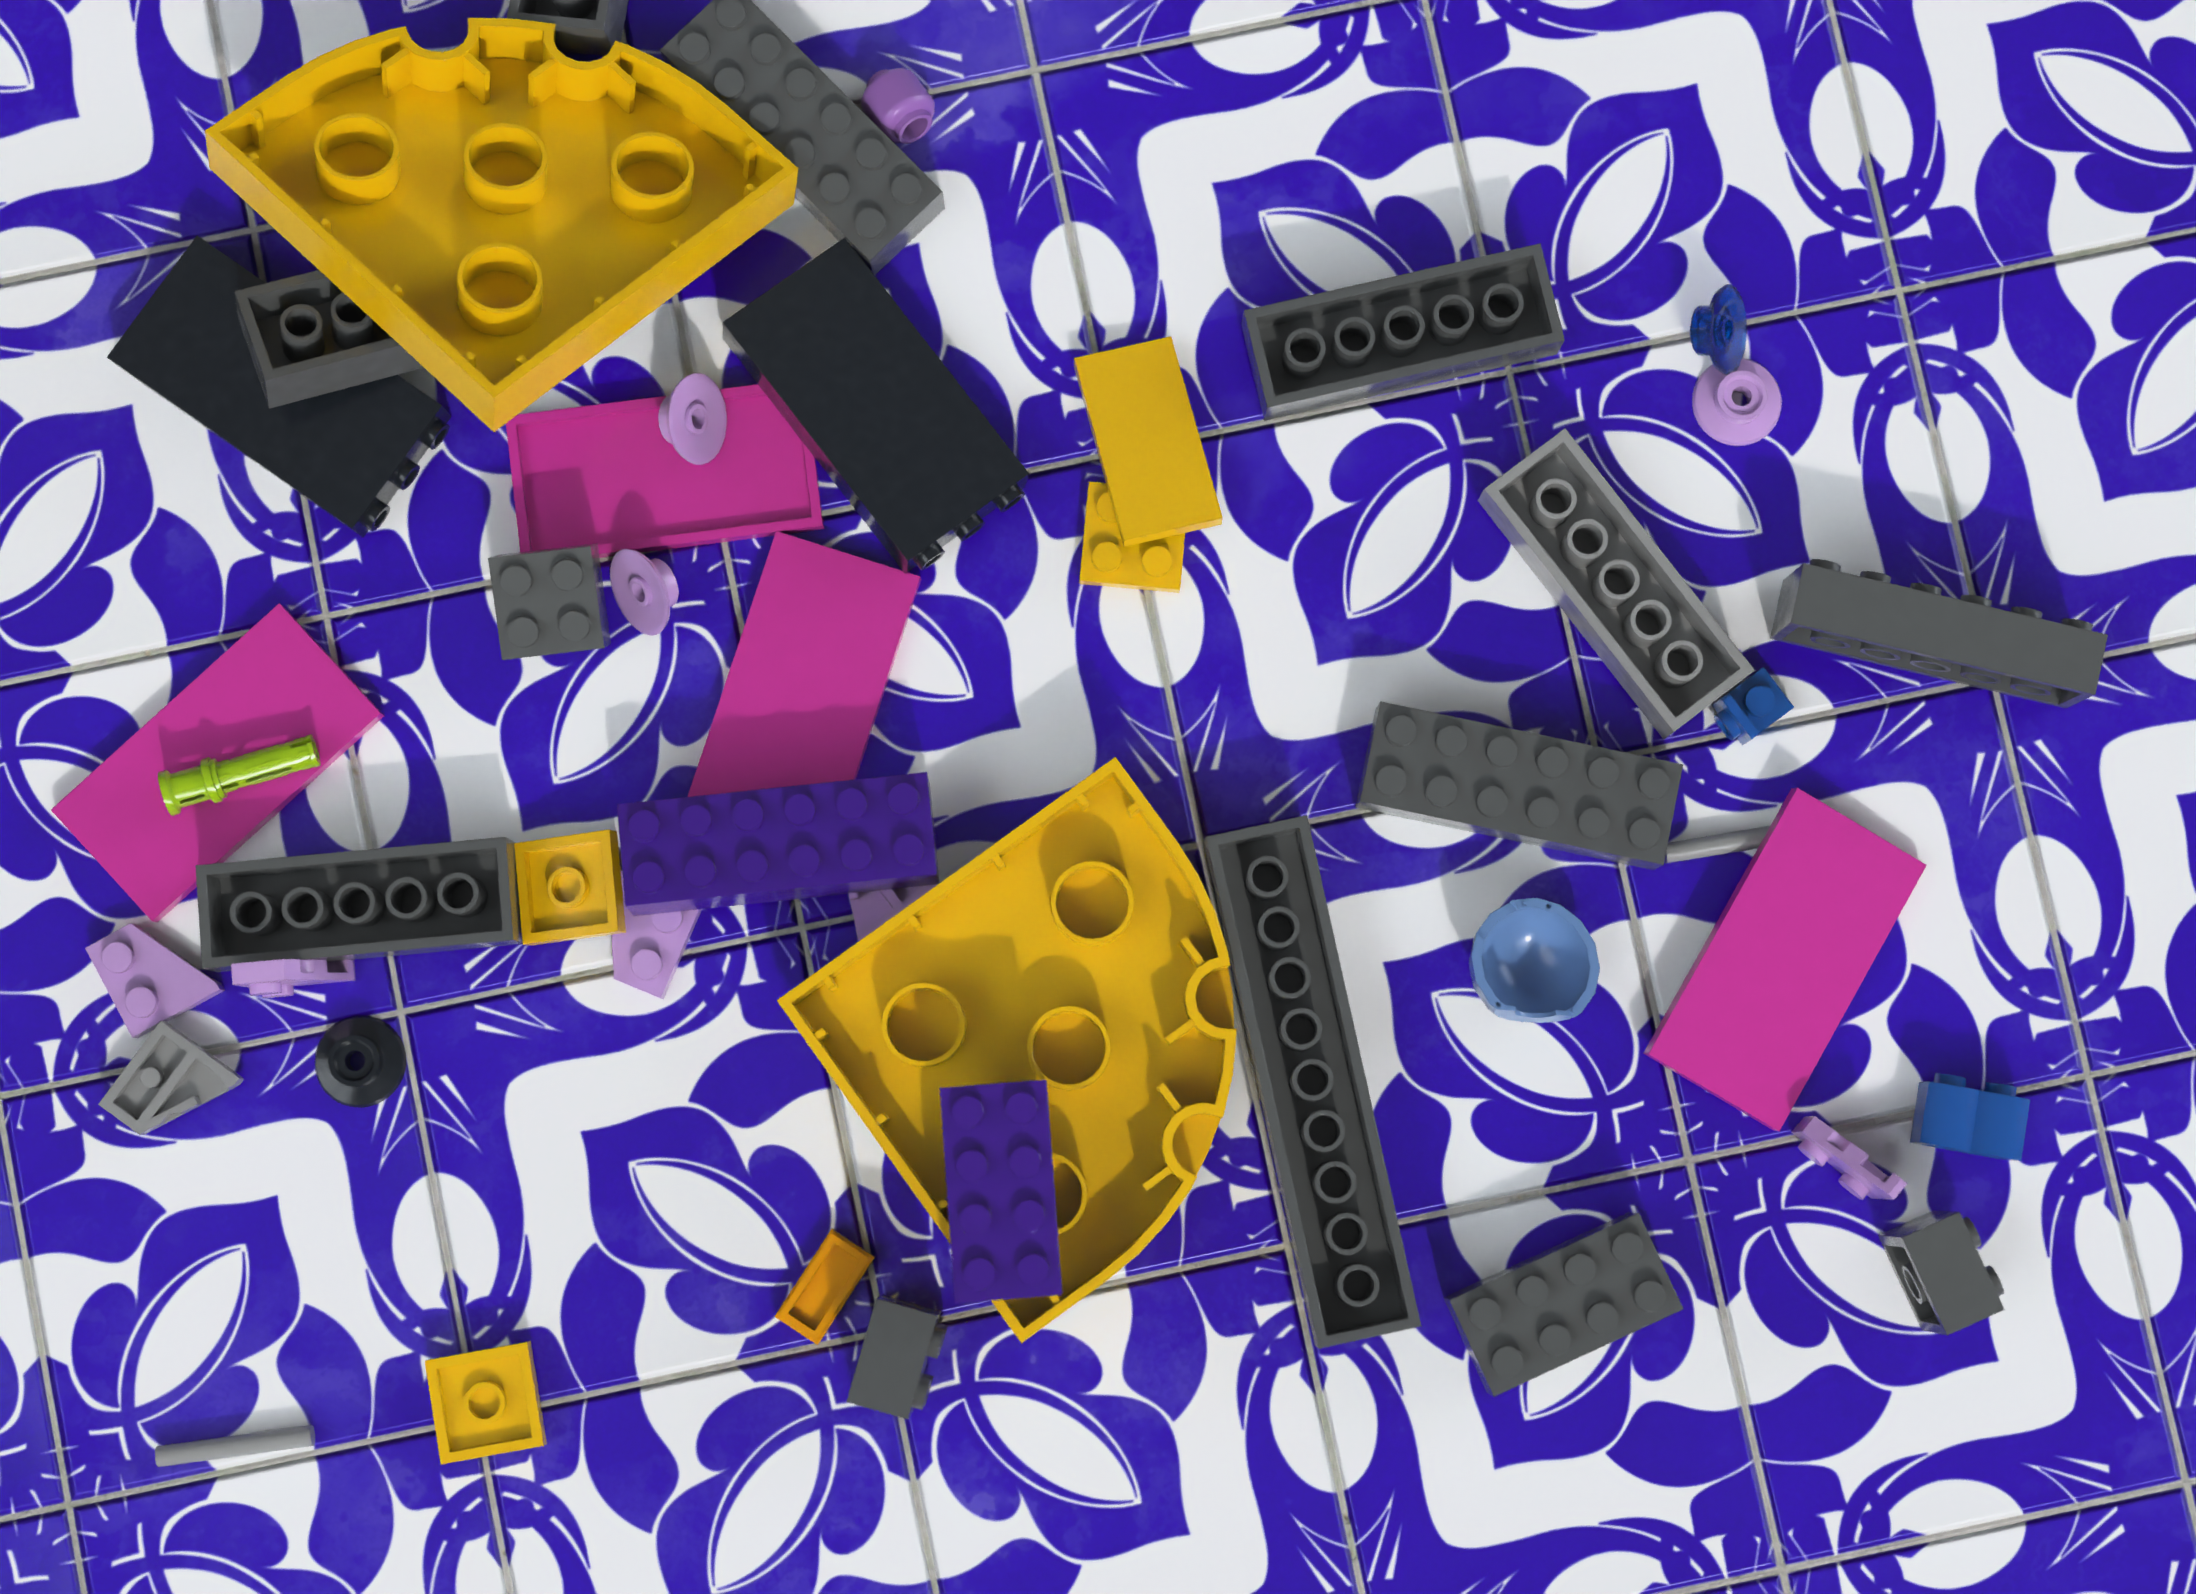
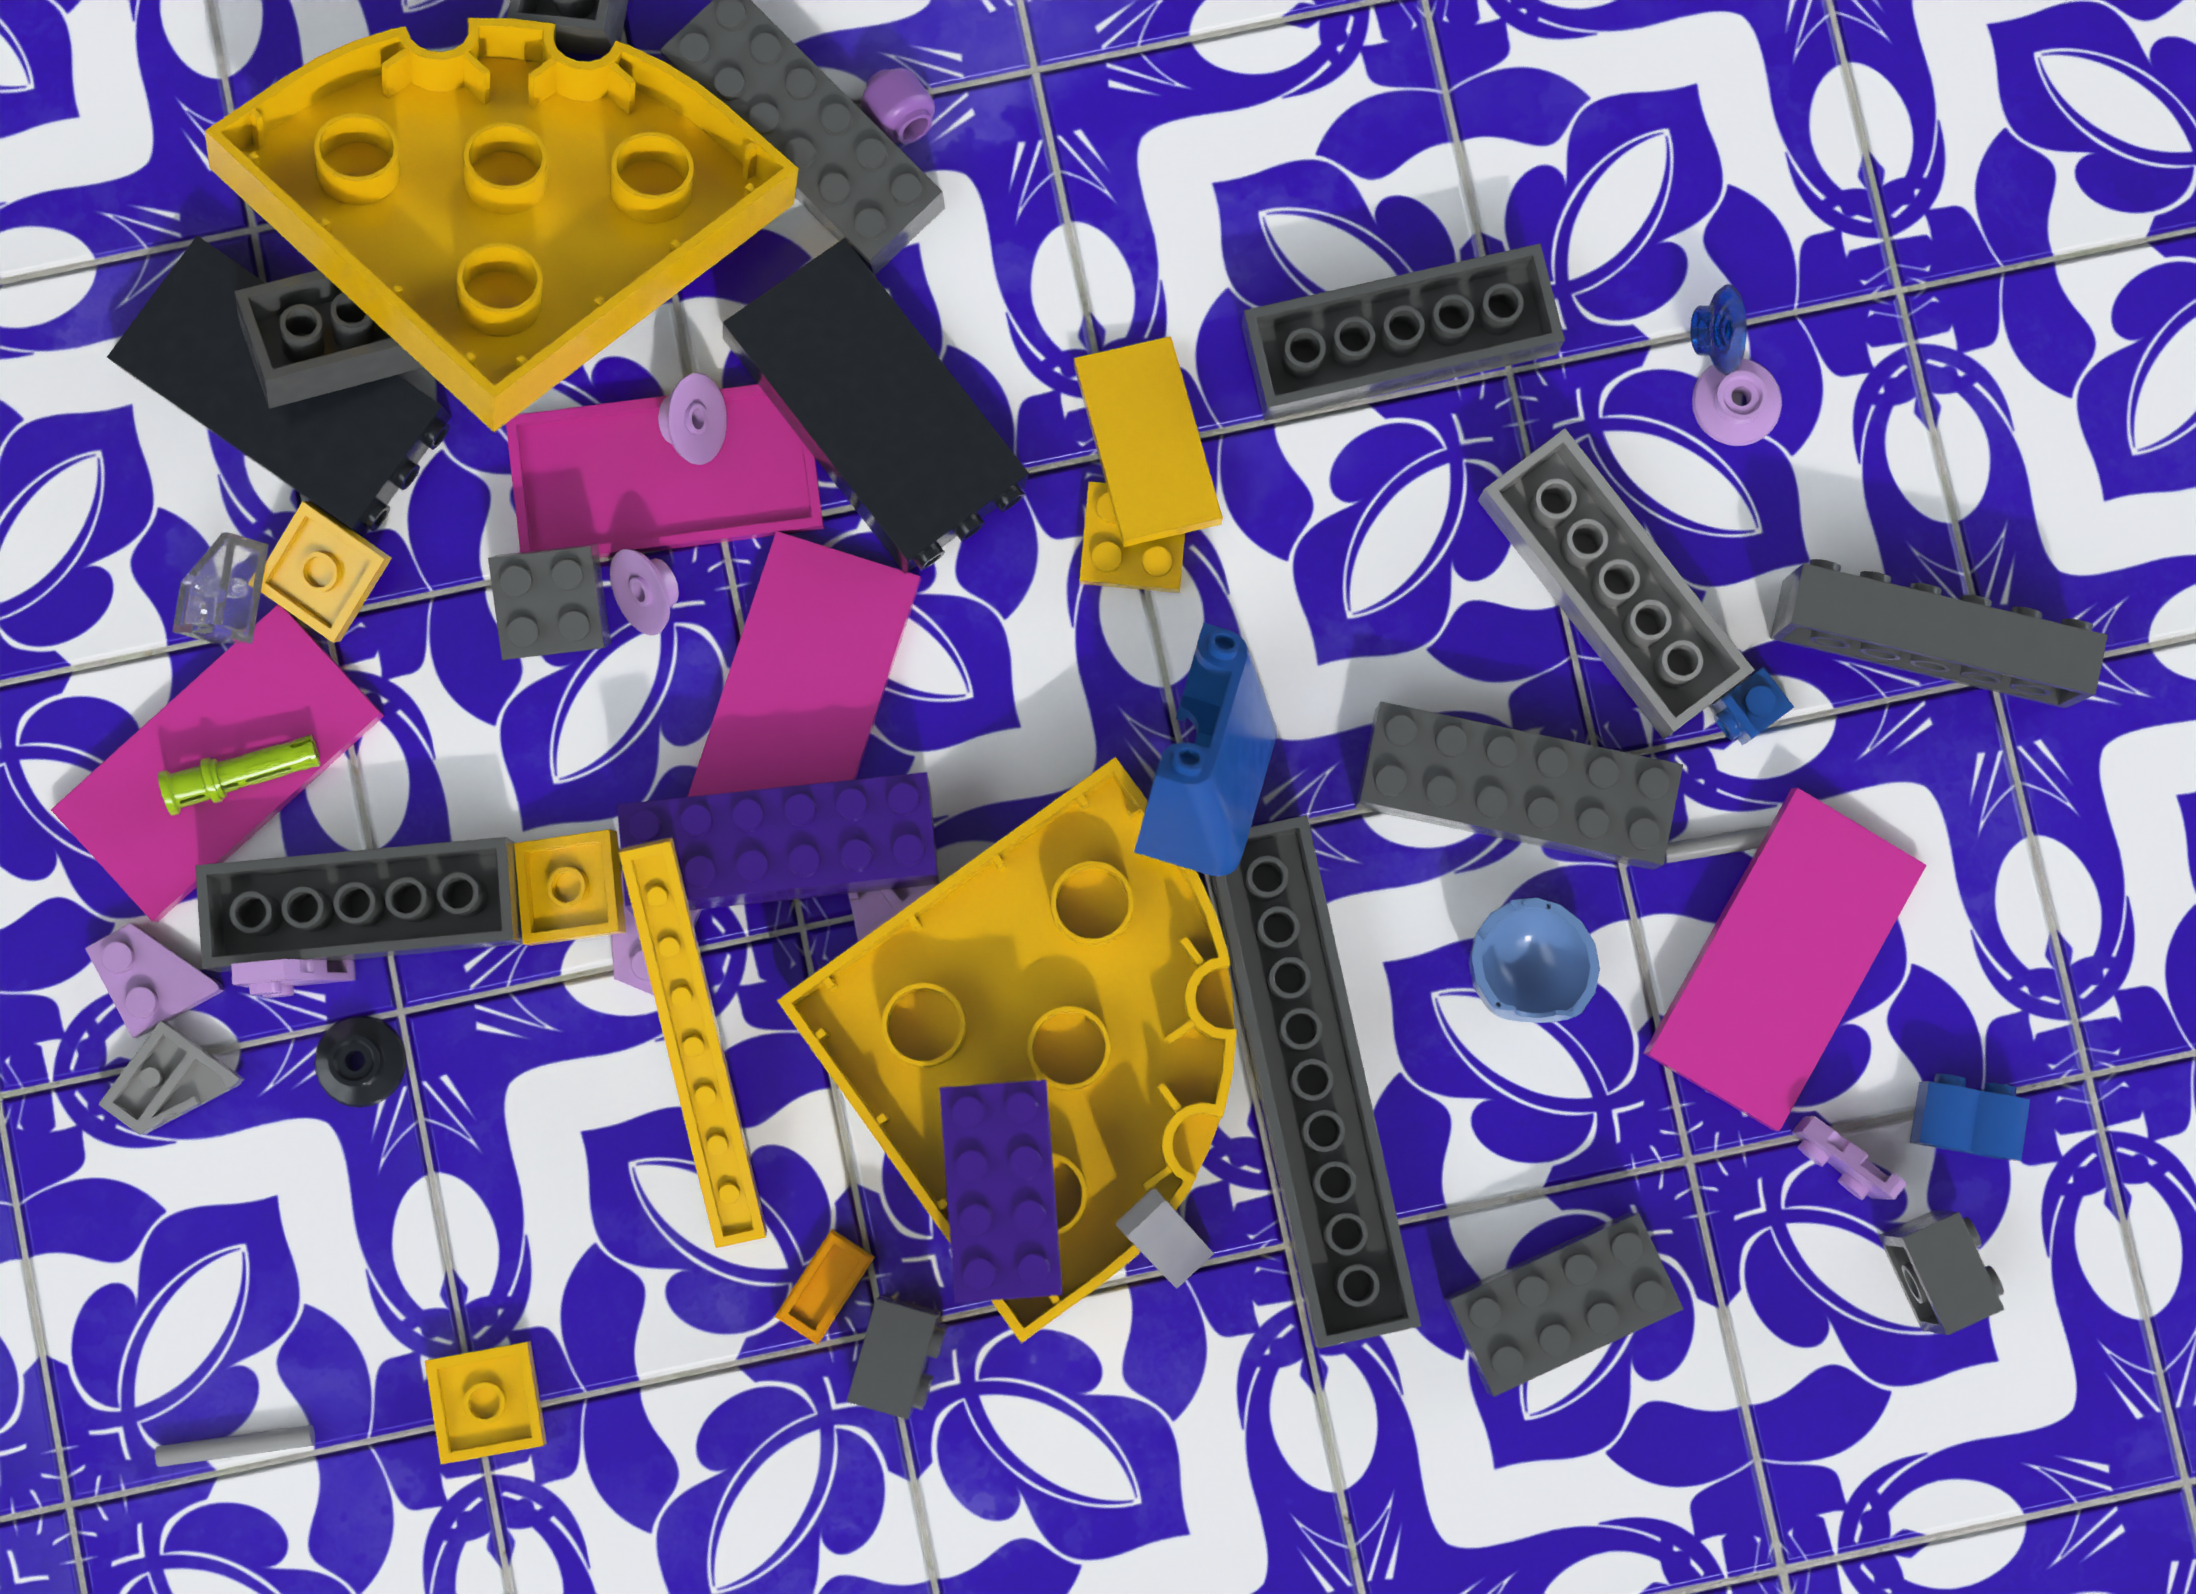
(223, 592): none -> clear slope
(322, 571): none -> yellow plate
(693, 1042): none -> yellow plate
(1164, 1238): none -> light grey tile
(1211, 788): none -> blue windscreen

